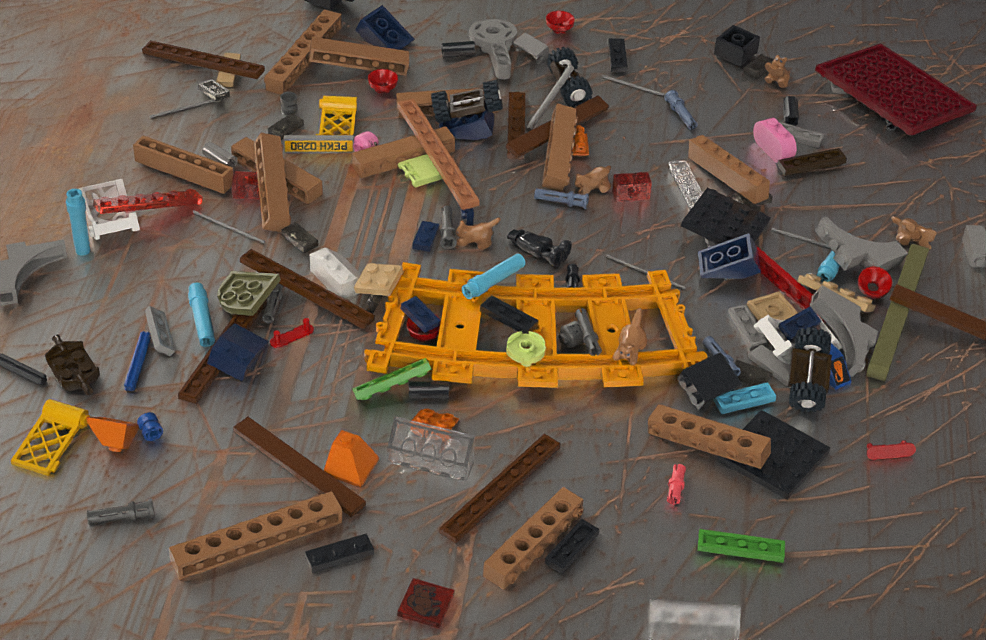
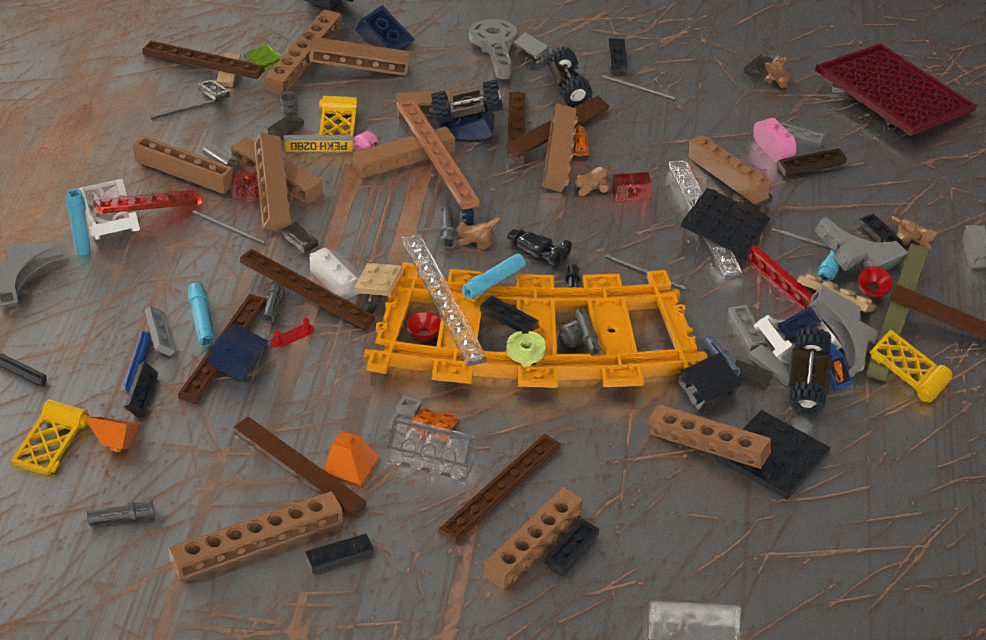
(71, 355): dark brown plate -> none
(141, 390): none -> black plate
(149, 426): blue wheel -> none
(246, 291): olive plate -> none
(263, 55): none -> clear neon green piece
(383, 80): red piece -> none
(398, 377): bright green plate -> none
(406, 408): none -> light grey slope
(420, 170): yellowish green plate -> none
(420, 314): dark blue plate -> none
(426, 236): dark blue plate -> none
(426, 603): clear red tile -> none
(428, 389): black axle -> none
(444, 300): none -> clear plate
(458, 49): black axle -> none
(550, 97): light grey piece -> none
(560, 21): red piece -> none
(572, 198): sand blue pin -> none
(631, 340): medium nougat animal -> none
(676, 484): coral pin -> none
(678, 105): sand blue pin -> none
(730, 259): dark blue slope -> none
(736, 45): black brick -> none
(741, 545): bright green plate -> none
(745, 398): medium azure plate -> none
(773, 305): tan plate -> none
(790, 110): black axle -> none
(878, 229): none -> black hinge
(890, 451): red piece -> none
(929, 384): none -> yellow piece

